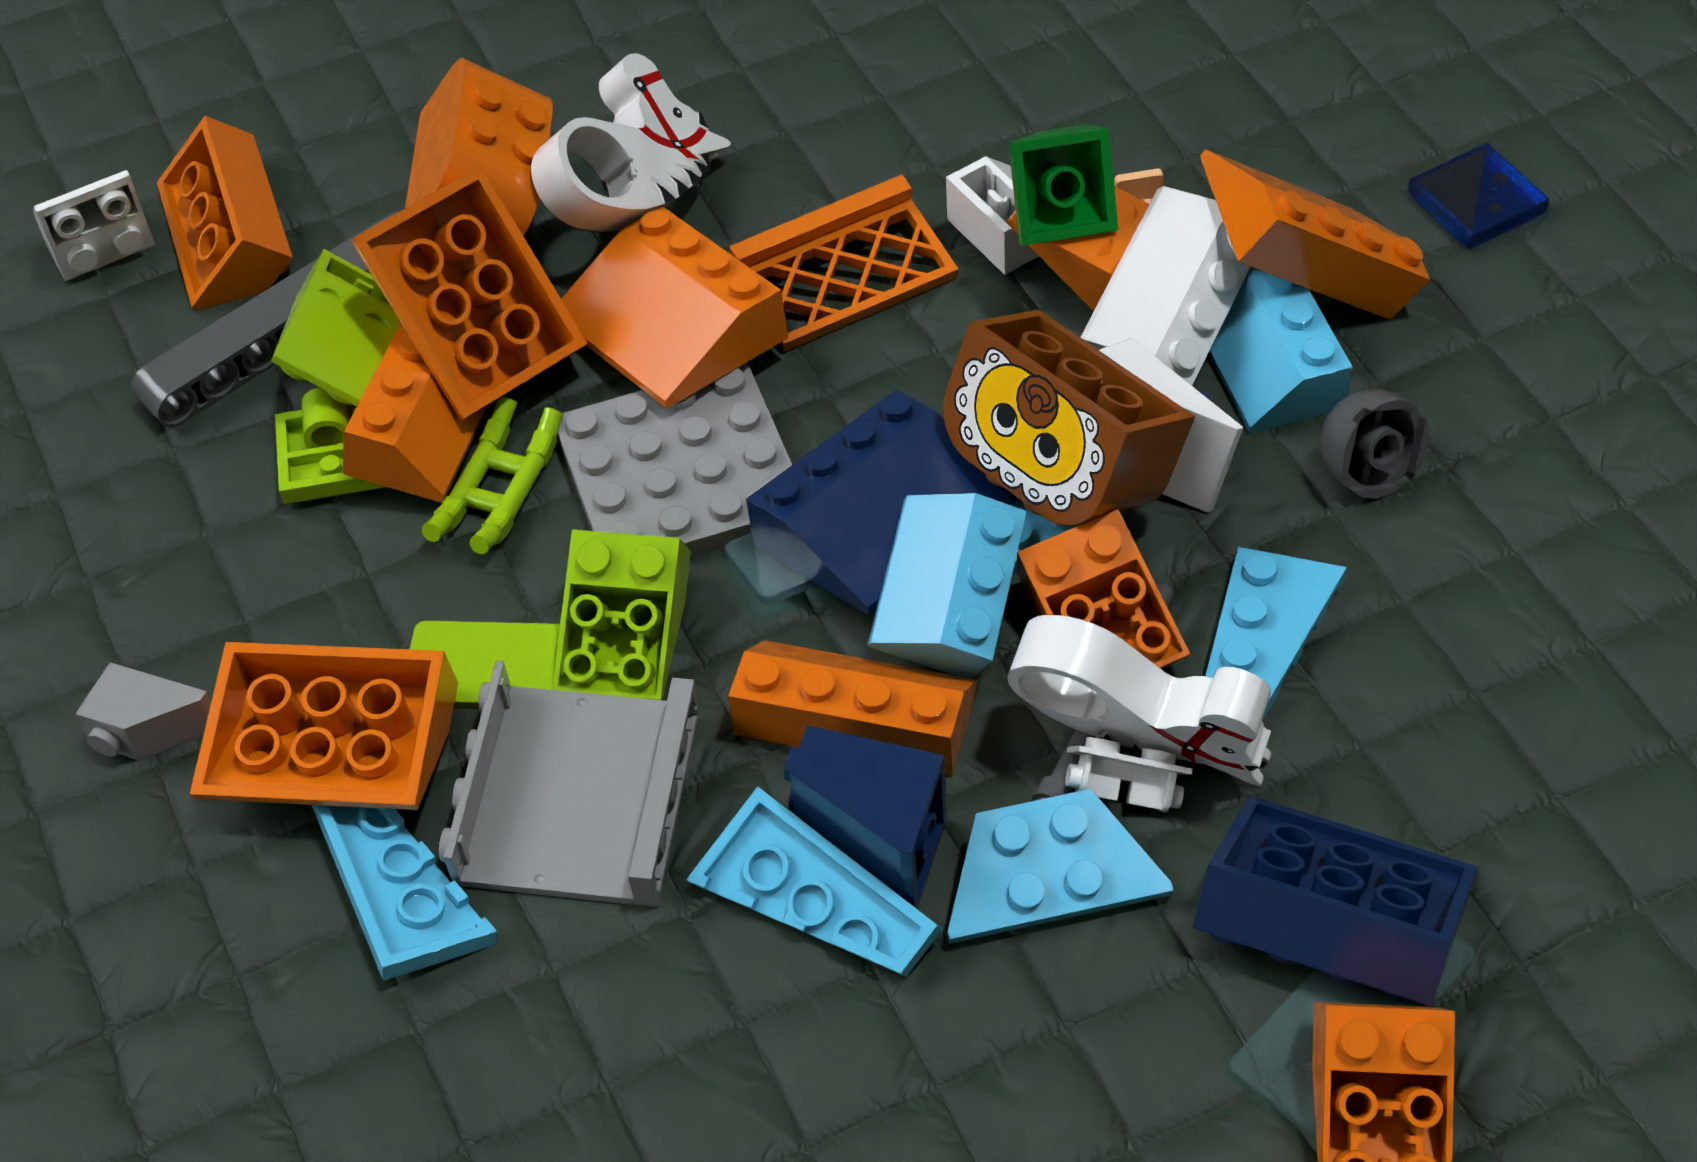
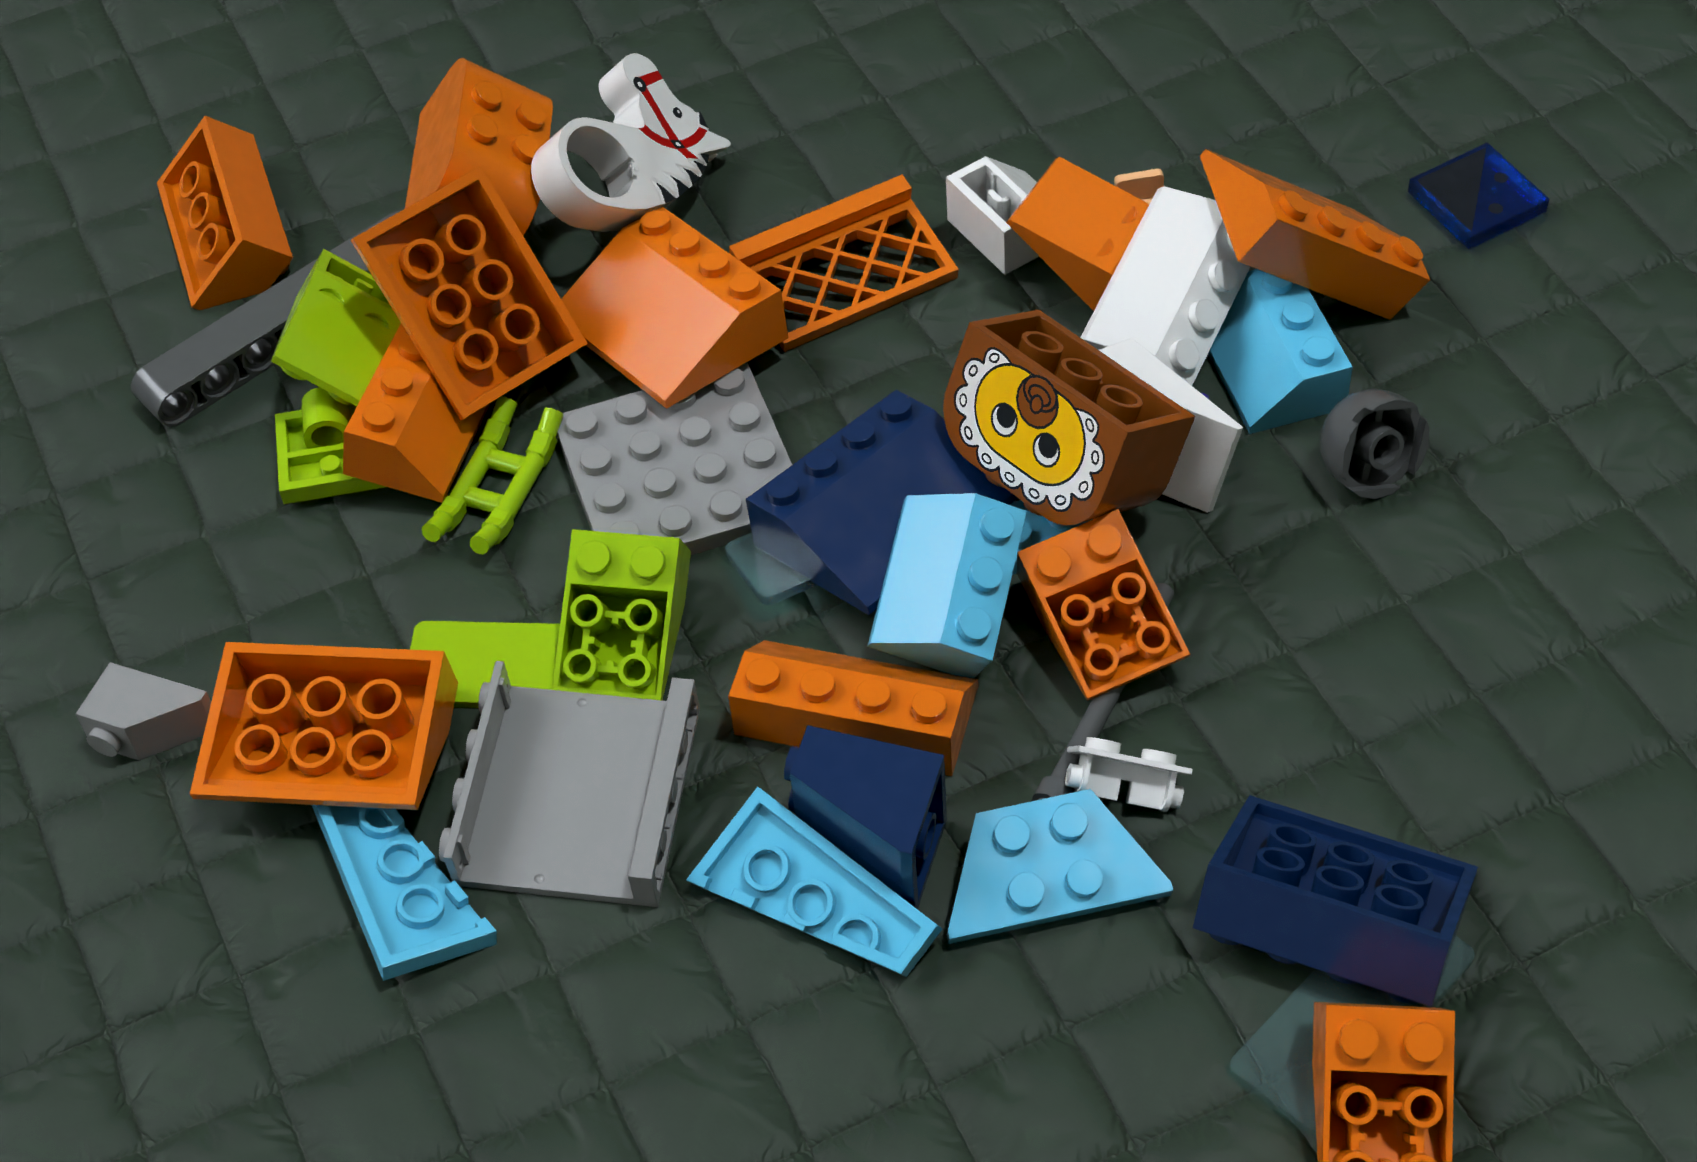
(94, 225): white slope -> none
(1063, 184): green slope -> none
(1120, 696): white animal -> none
(1271, 613): medium azure wing -> none

